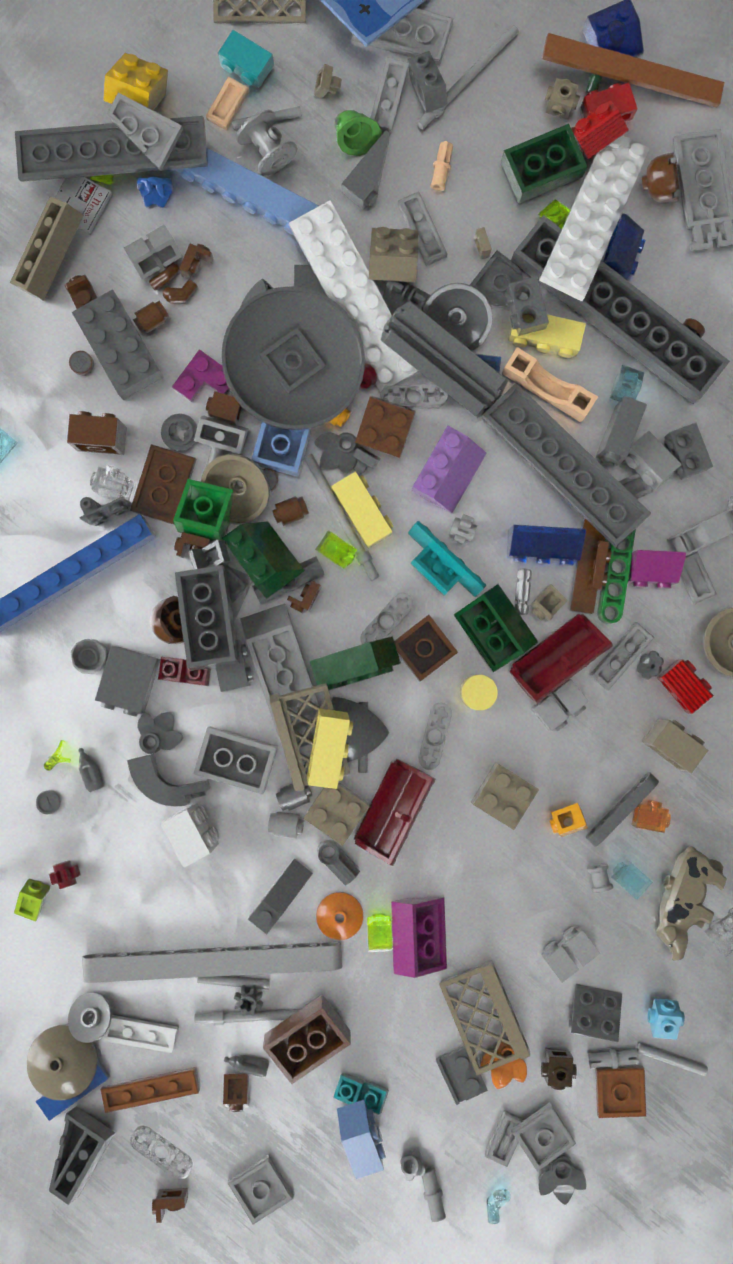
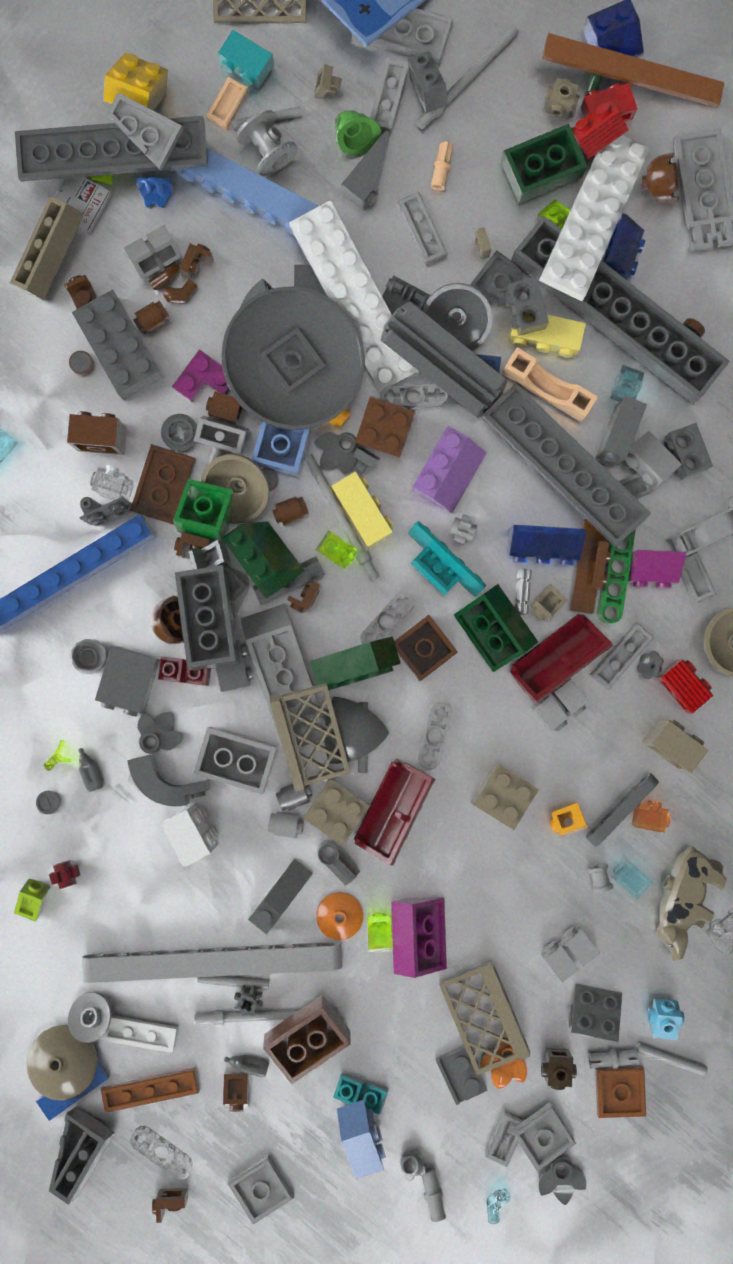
(329, 748): light yellow brick -> none
(369, 377): dark red tile -> none
(393, 254): dark tan brick -> none
(478, 692): light yellow piece -> none

